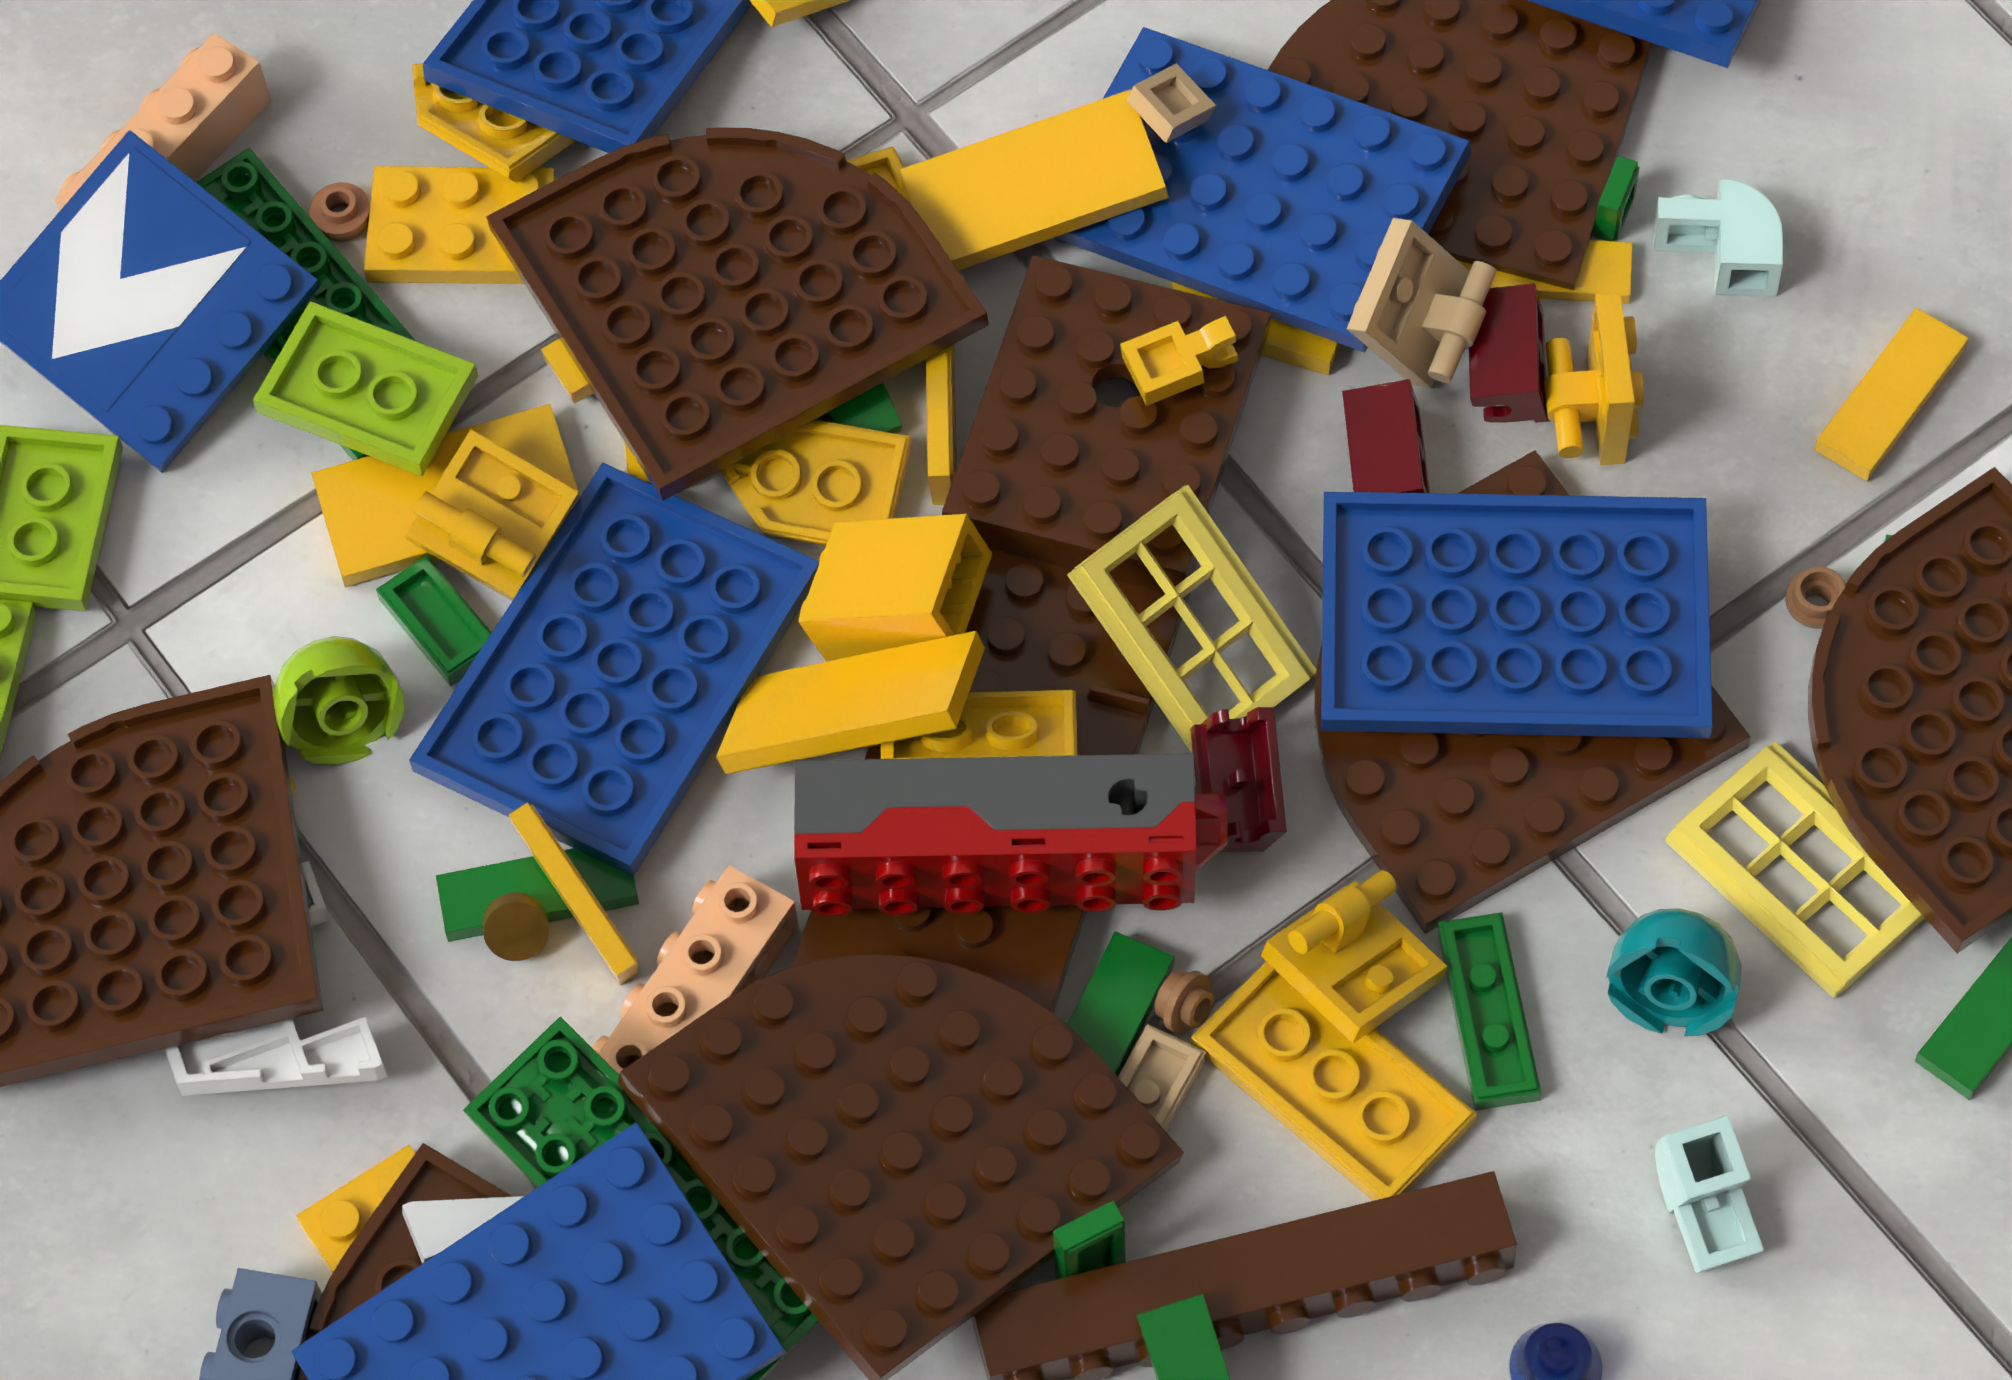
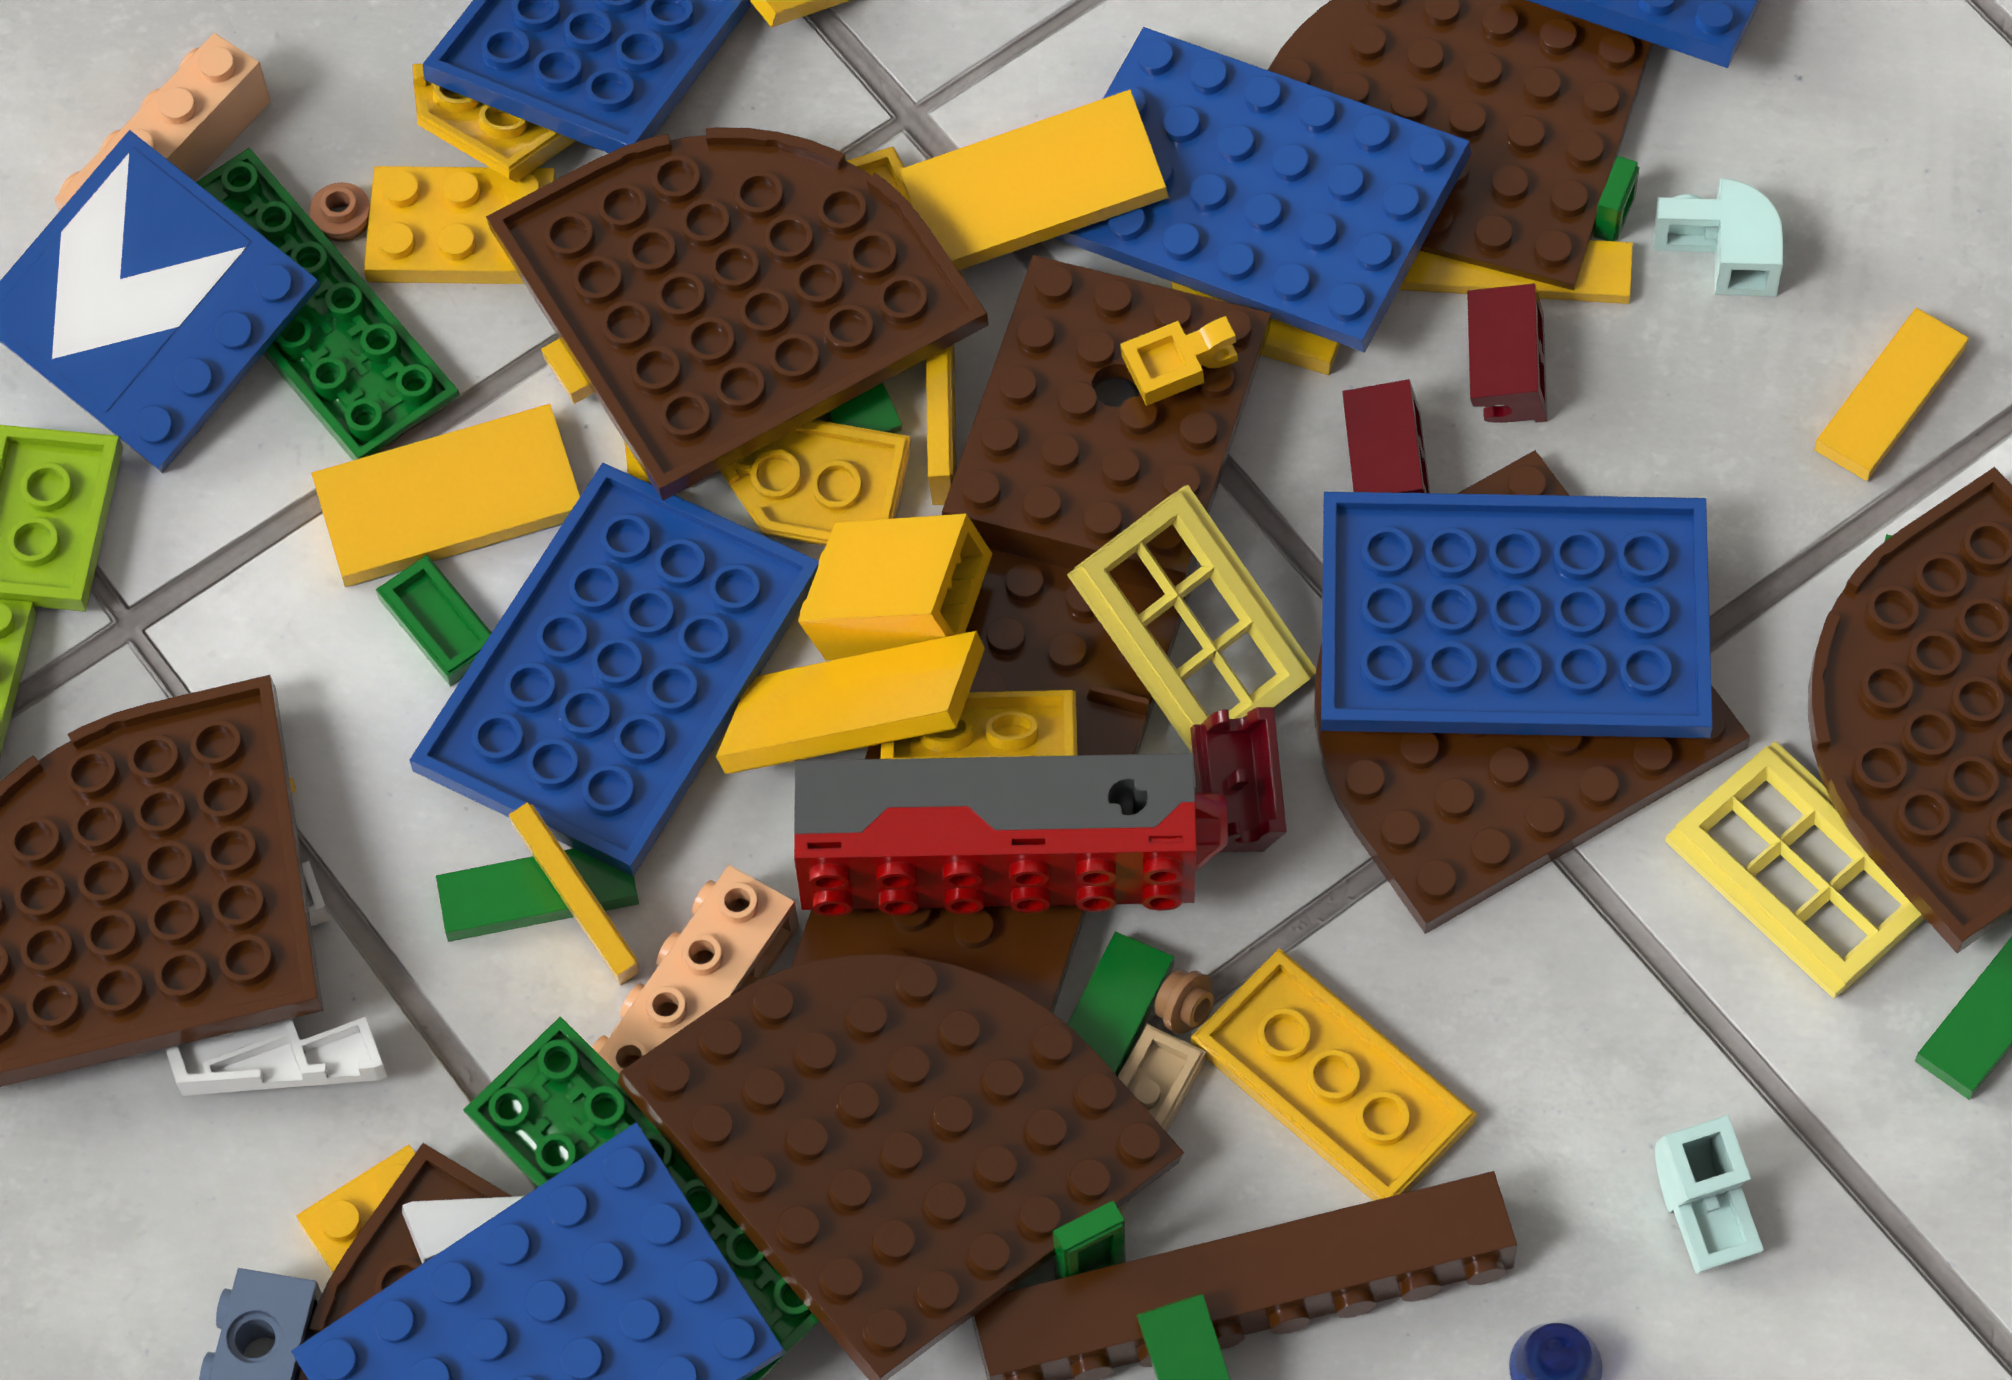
(336, 700): lime cylinder -> none
(365, 388): lime plate -> none
(491, 515): yellow plate -> none
(515, 926): pearl gold tile -> none
(1171, 103): tan plate -> none
(1355, 958): yellow plate -> none
(1420, 305): tan plate -> none
(1488, 1011): green tile -> none
(1604, 393): yellow plate -> none
(1675, 972): teal cylinder -> none
(1810, 582): medium nougat plate -> none

